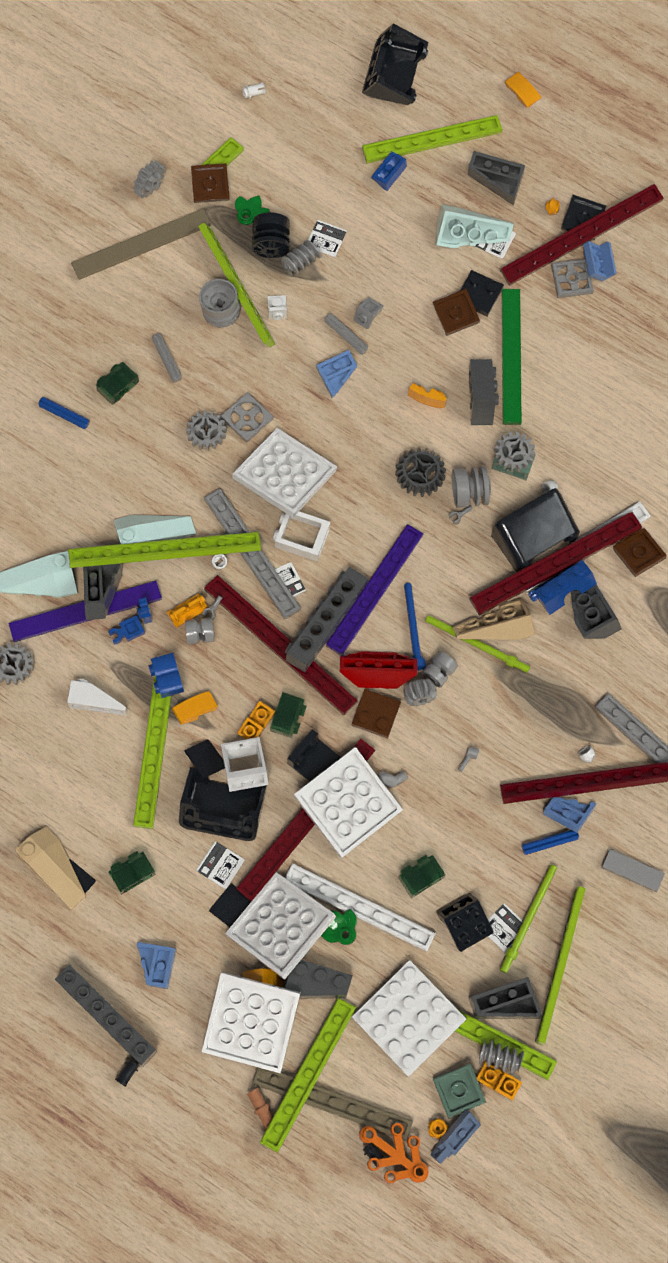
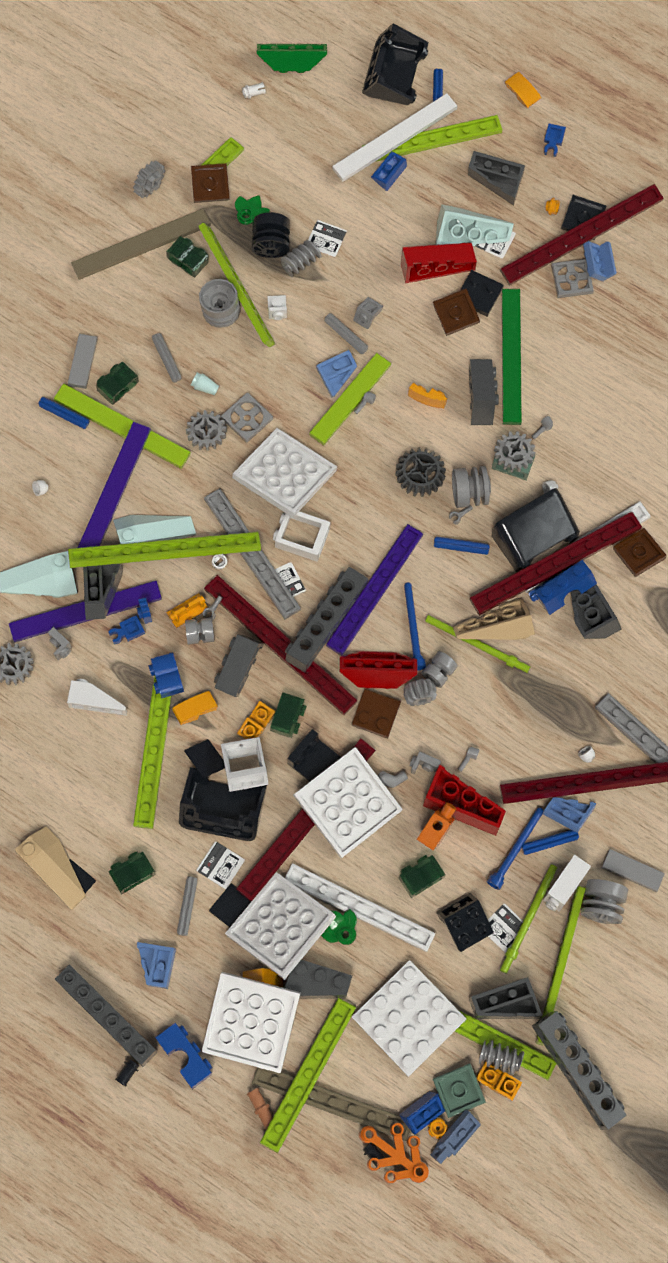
(39, 487): none -> white hinge
(59, 641): none -> light grey bracket
(82, 361): none -> light grey tile
(115, 486): none -> dark purple tile
(120, 424): none -> lime tile
(175, 1040): none -> blue arch
(187, 256): none -> clear green brick
(187, 905): none -> light grey axle
(204, 384): none -> light aqua cone
(237, 665): none -> dark grey wedge
(292, 56): none -> green wedge
(350, 399): none -> lime tile
(368, 397): none -> light grey hand
(394, 137): none -> white tile
(422, 1112): none -> blue slope
(428, 763): none -> light grey bracket
(435, 832): none -> orange torso
(436, 261): none -> red wedge
(437, 84): none -> blue axle
(461, 545): none -> blue axle
(469, 804): none -> red wedge
(496, 880): none -> blue piece
(547, 425): none -> light grey hand
(554, 137): none -> blue plate
(566, 884): none -> white window
(580, 1083): none -> dark grey brick
(604, 901): none -> light grey wheel

